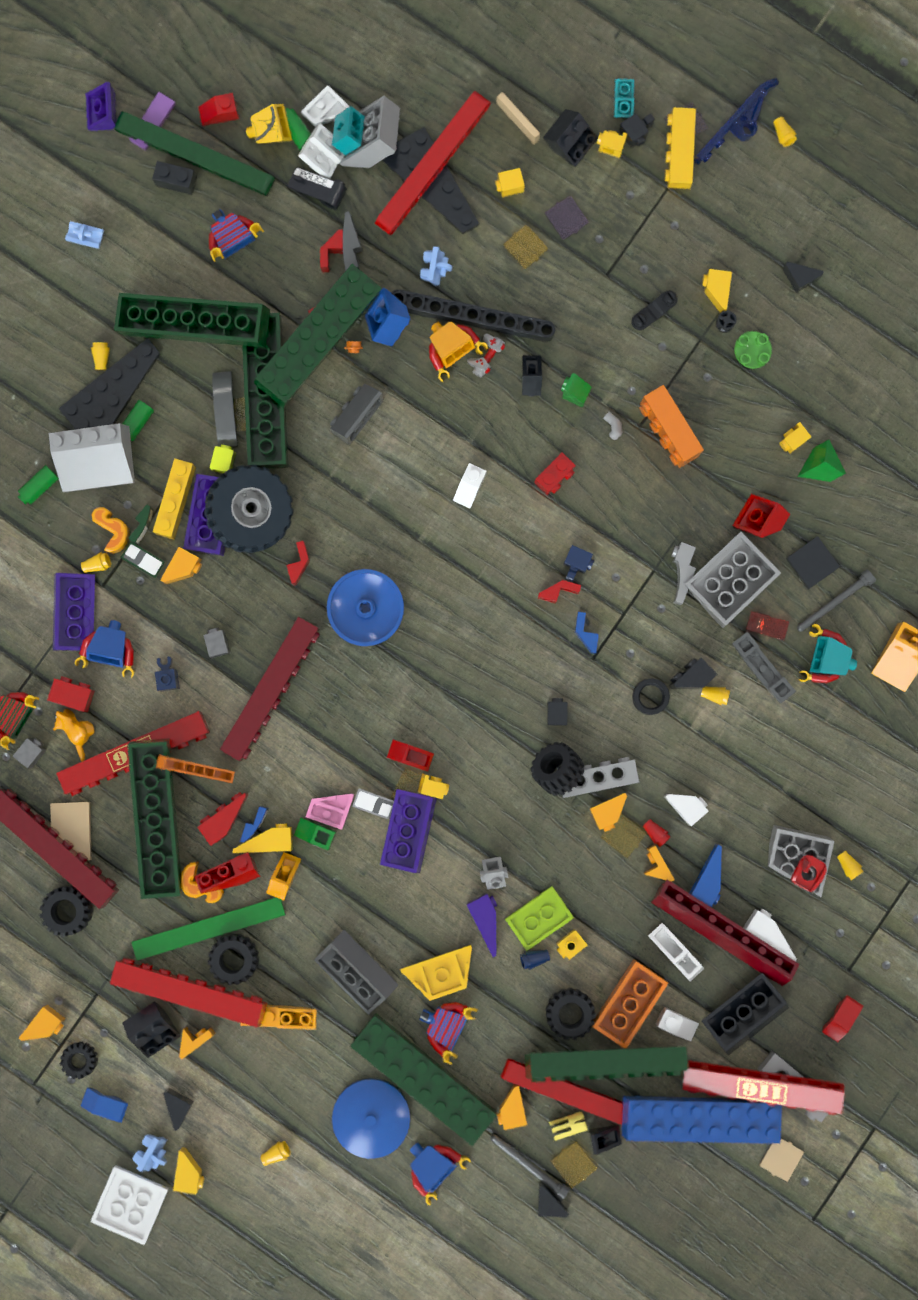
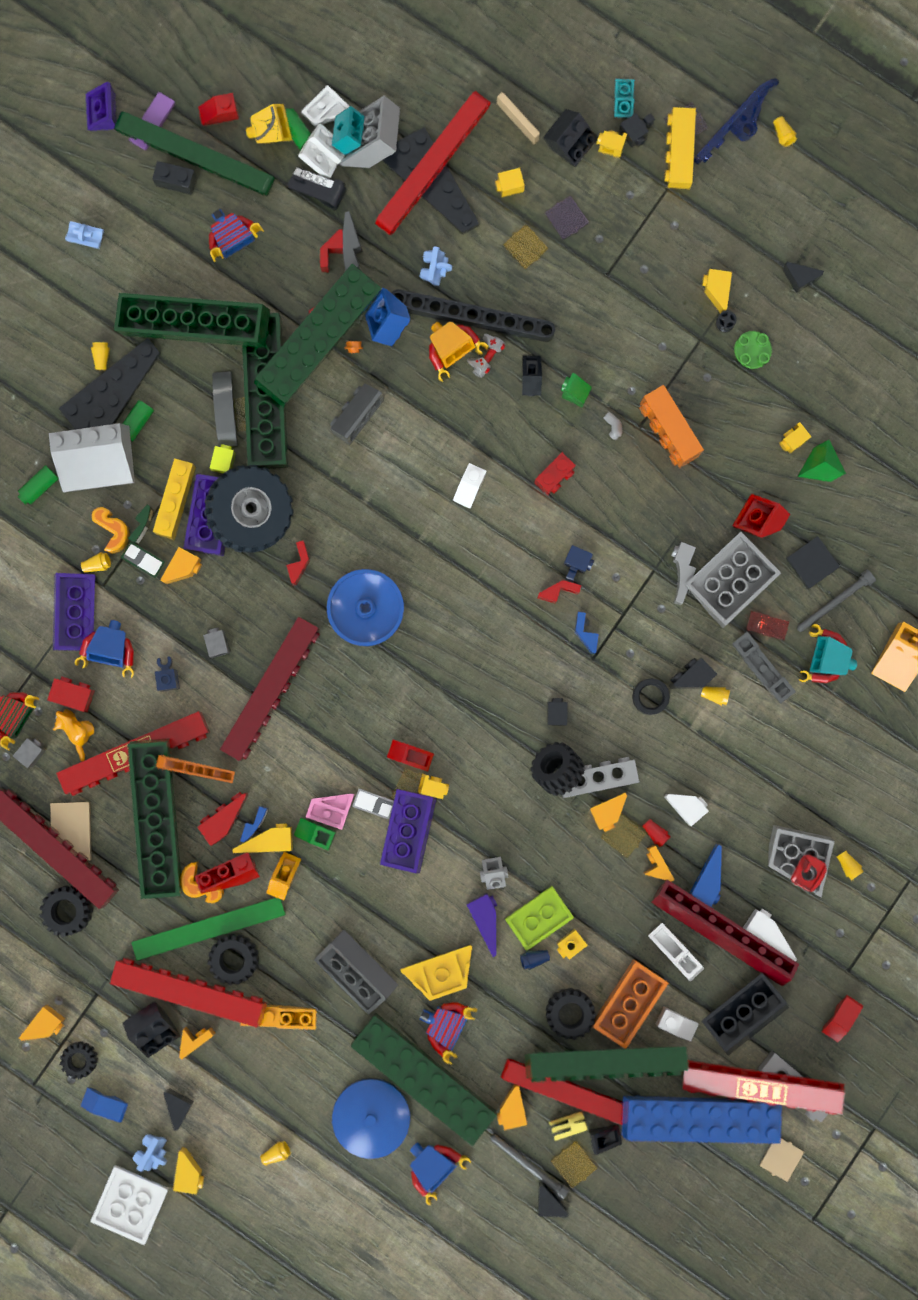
(654, 310): black piece -> none

